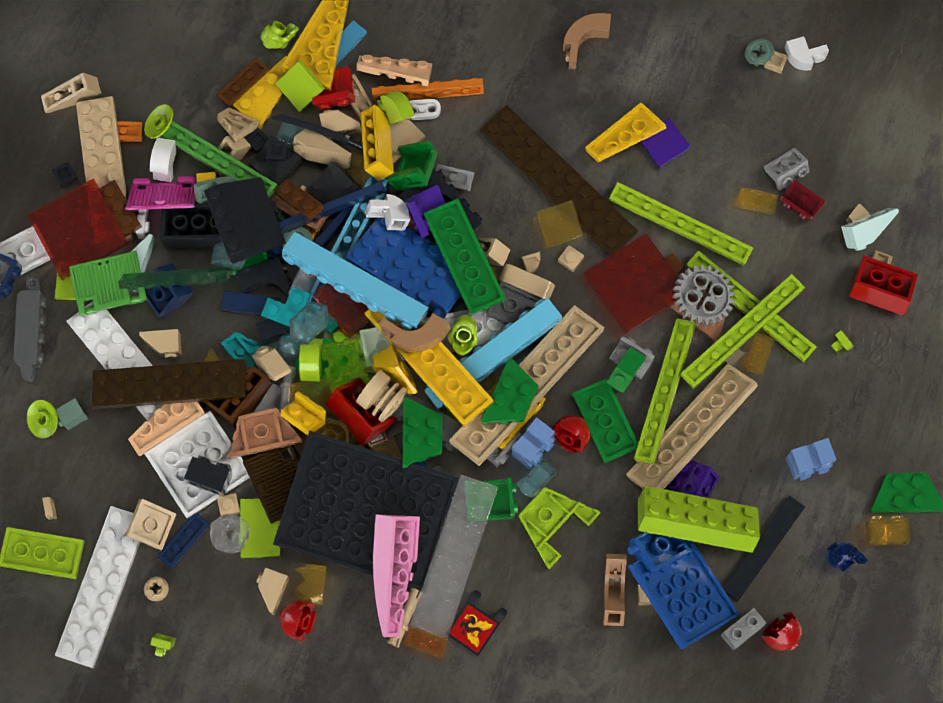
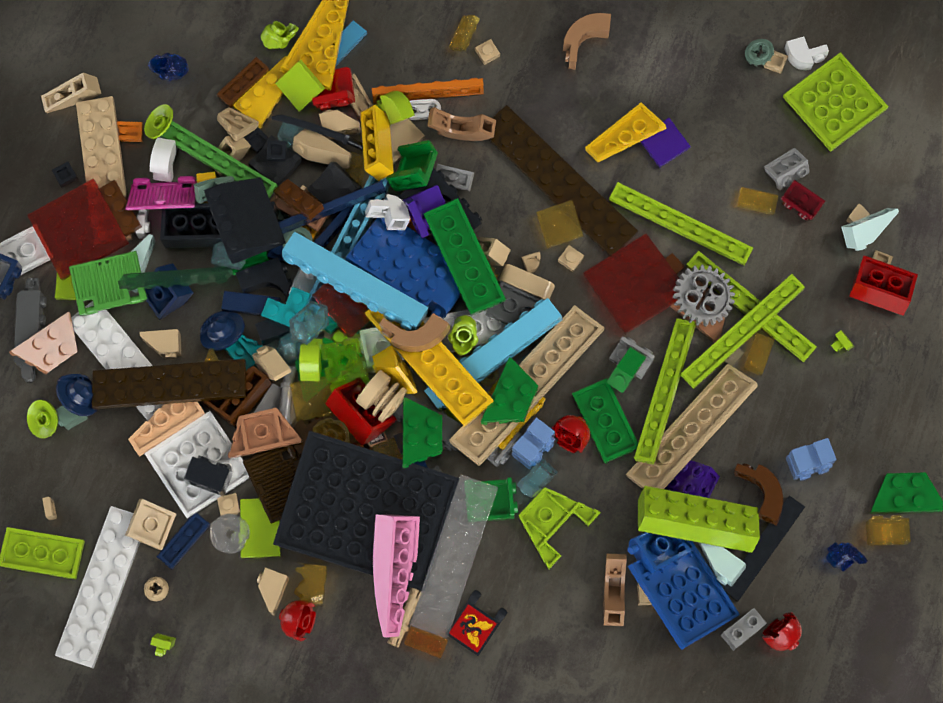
(49, 345): none -> wing
(76, 394): none -> dark blue hat
(169, 66): none -> clear blue head
(221, 330): none -> dark blue hat
(304, 414): yellow bracket -> none
(396, 68): light nougat wing -> none
(461, 128): none -> medium nougat arch
(464, 33): none -> clear yellow plate
(487, 51): none -> tan plate
(723, 563): none -> light aqua slope
(771, 489): none -> reddish brown arch
(835, 101): none -> lime plate

